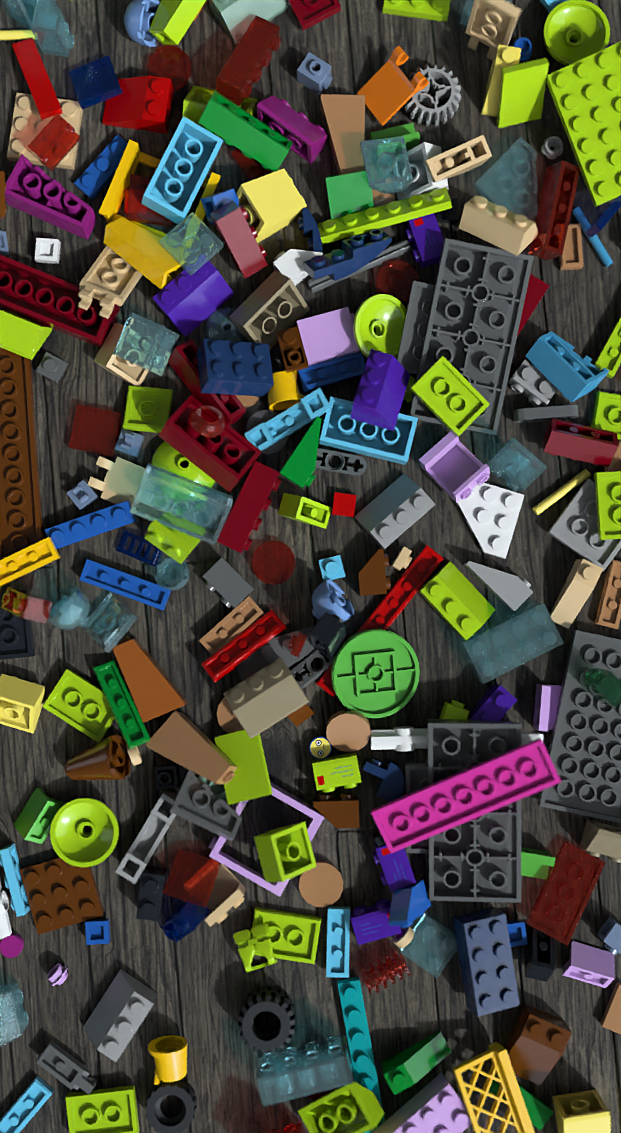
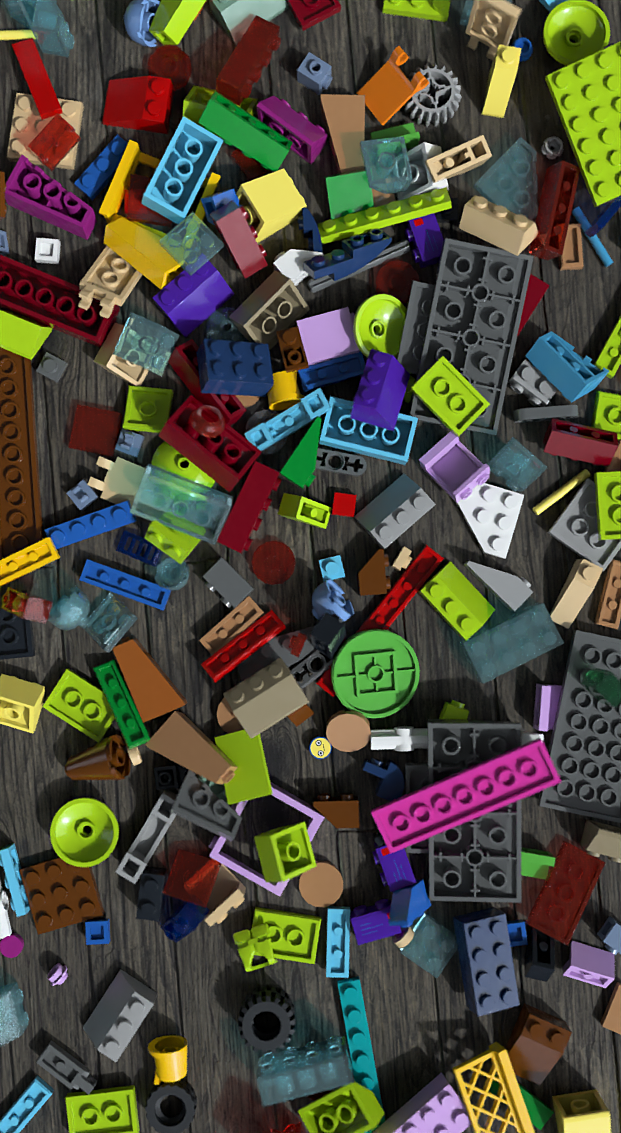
(37, 817): bright green panel -> none
(95, 82): clear blue tile -> none
(336, 771): lime brick -> none
(384, 972): clear red piece -> none
(415, 1062): green slope -> none
(493, 704): dark purple brick -> none
(522, 92): lime tile -> none

